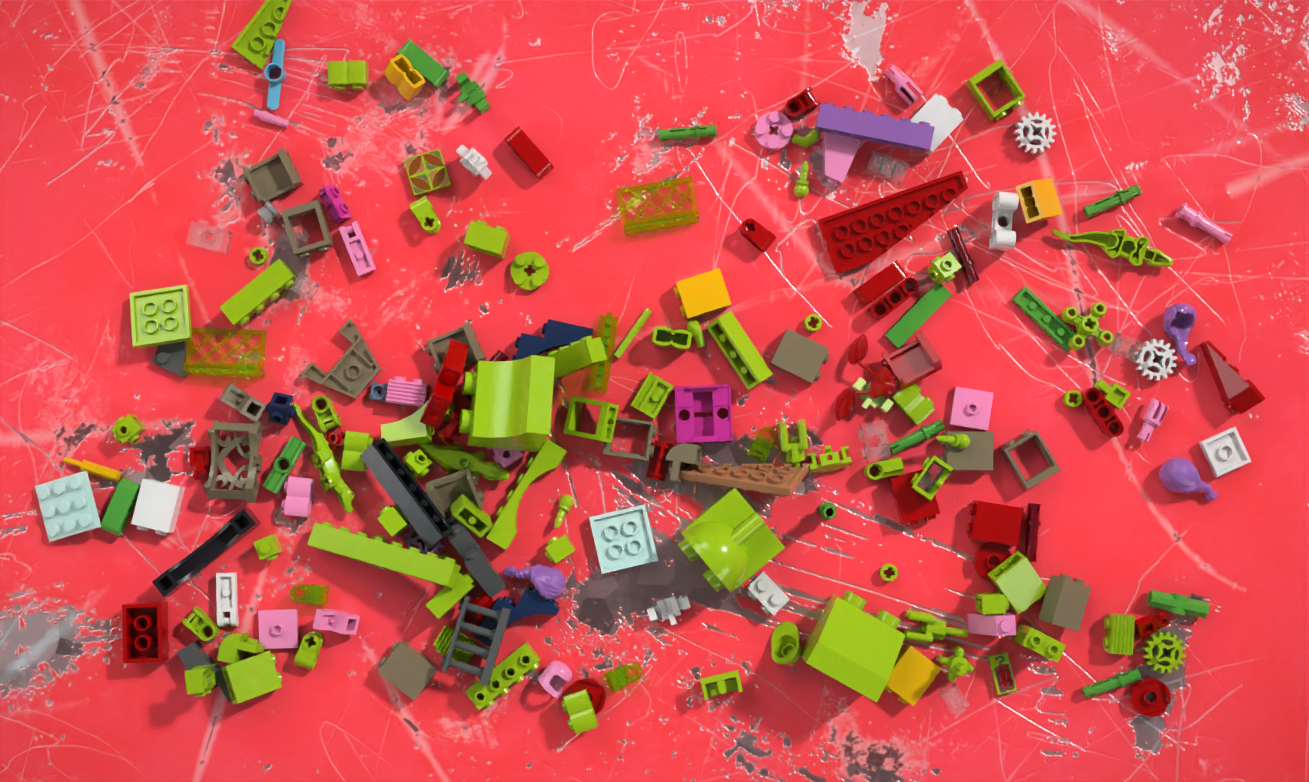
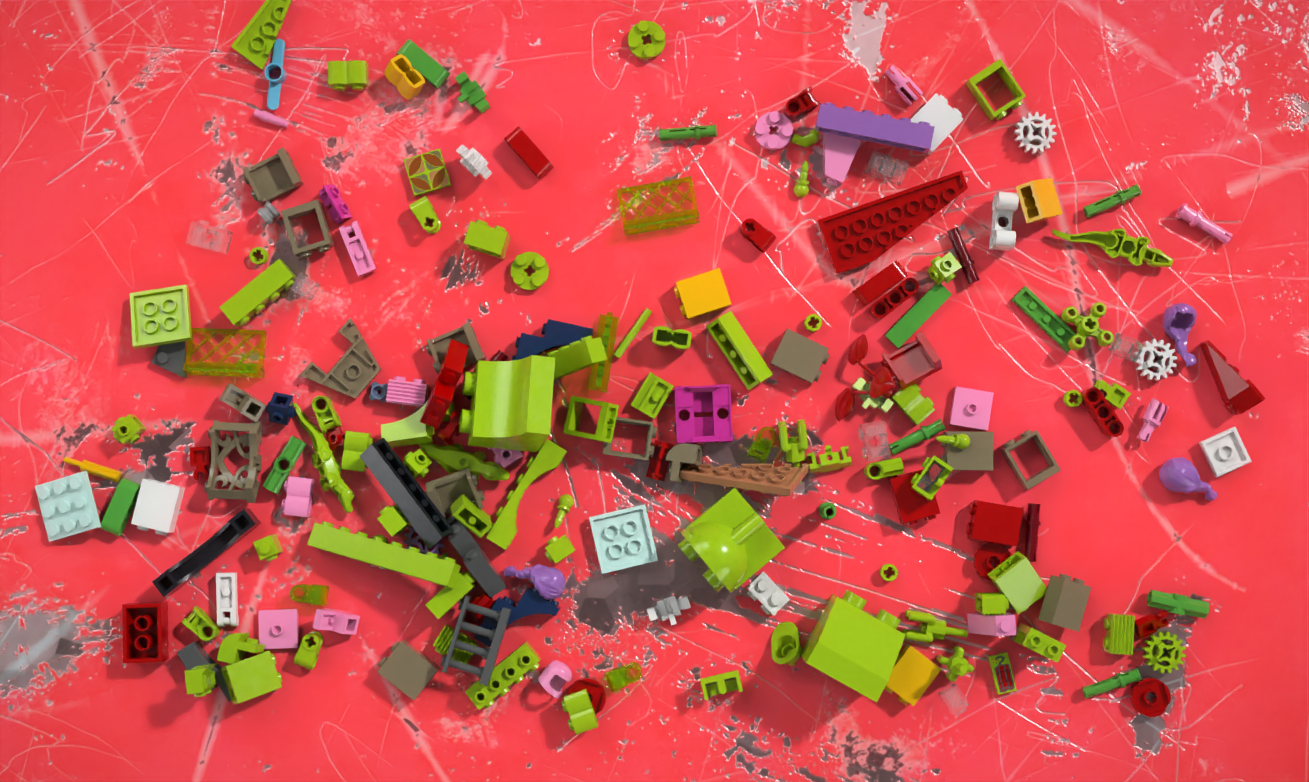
(645, 29): none -> lime plate
(694, 327): lime arm -> none

